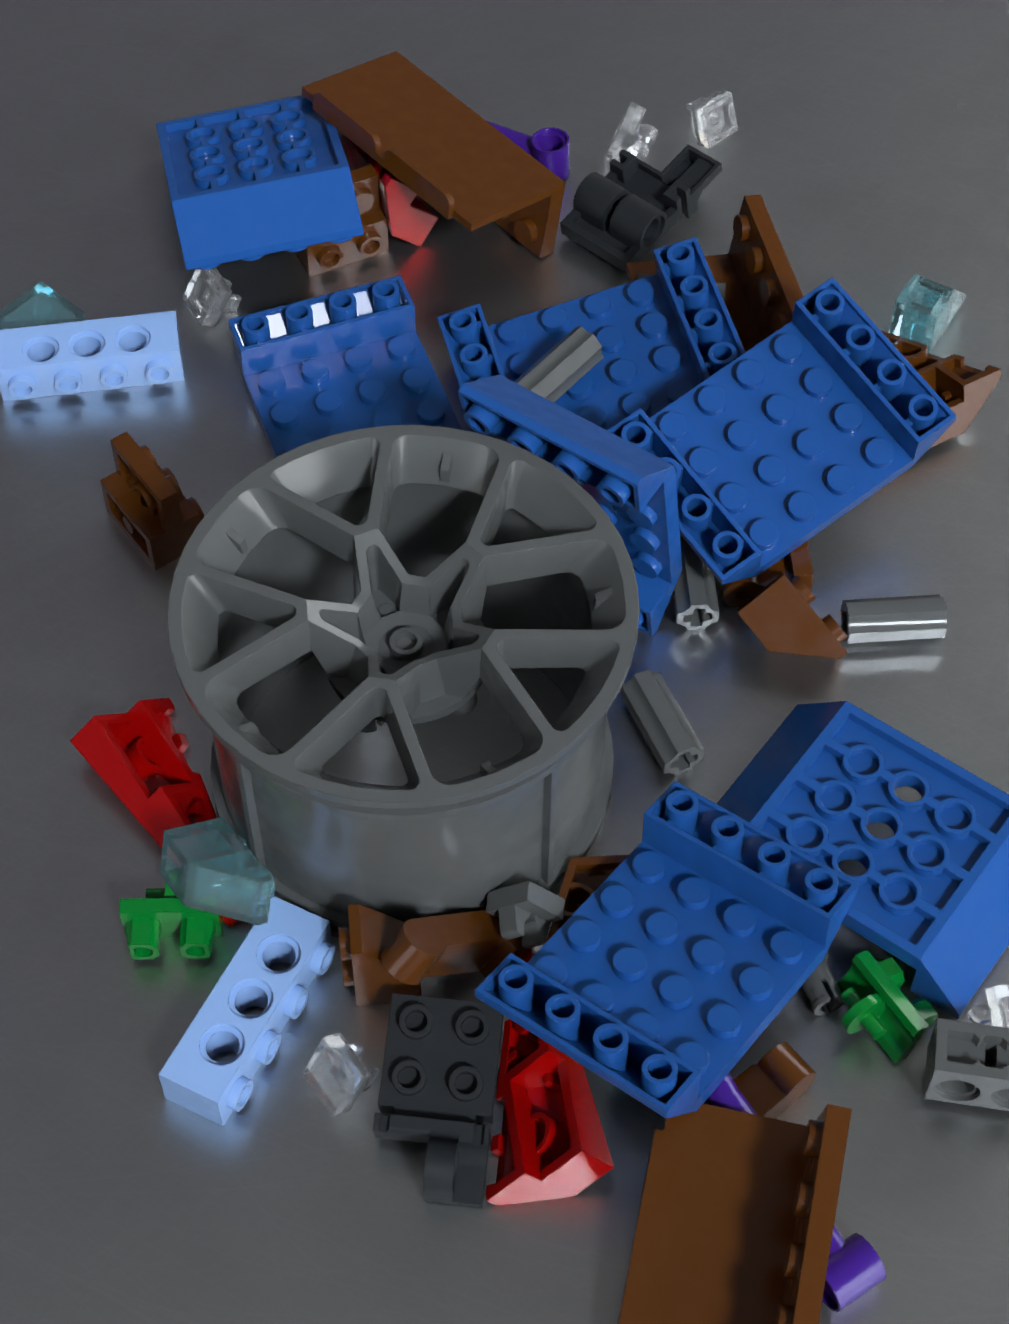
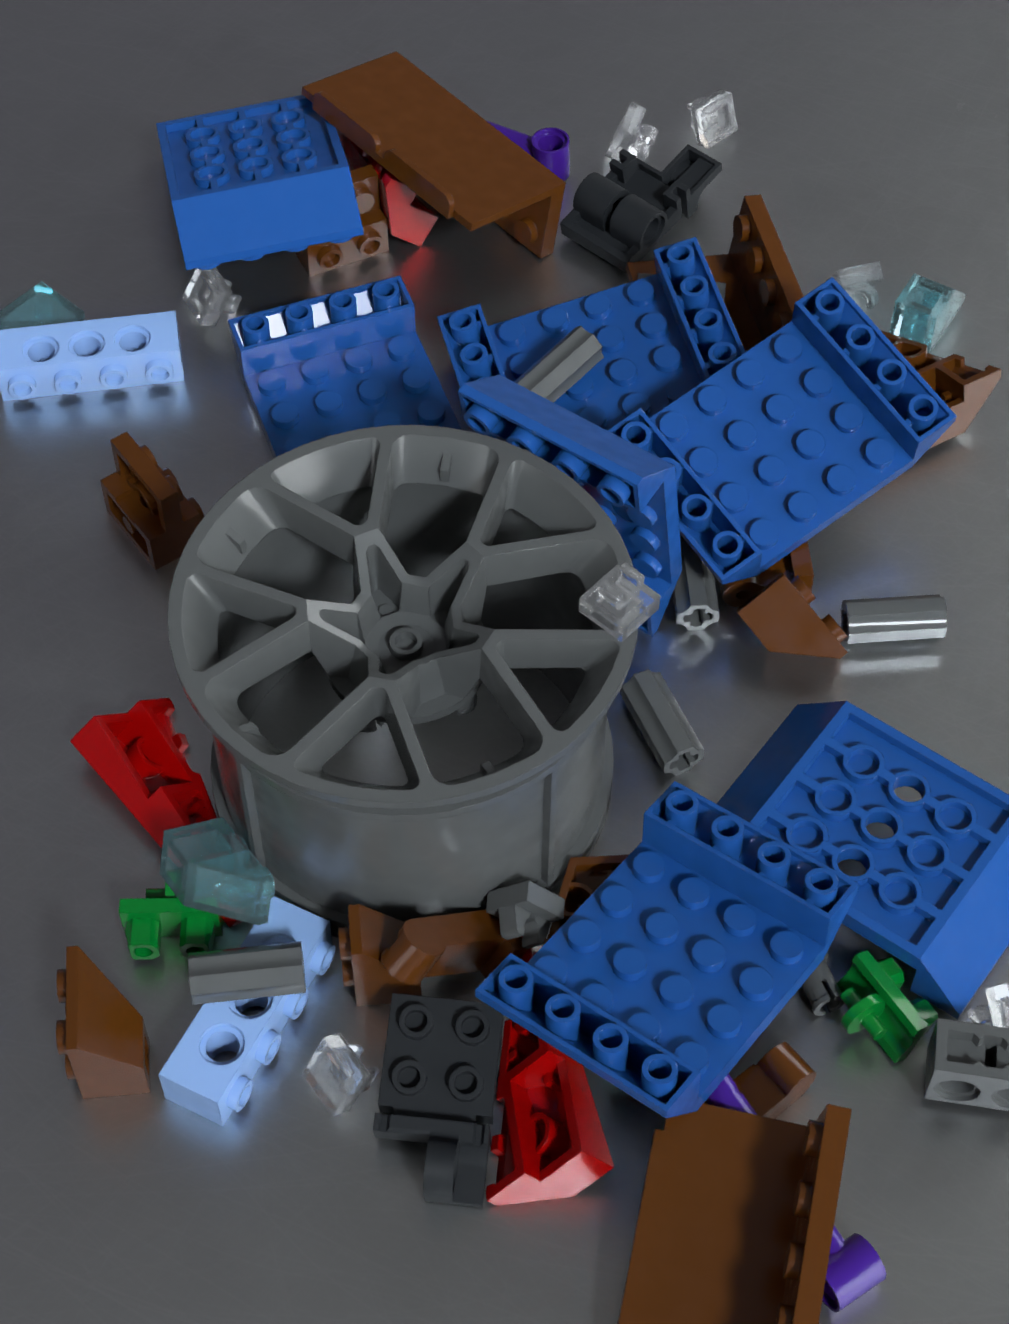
(101, 1034): none -> reddish brown slope
(246, 973): none -> dark grey axle
(620, 601): none -> clear tile
(861, 281): none -> clear tile

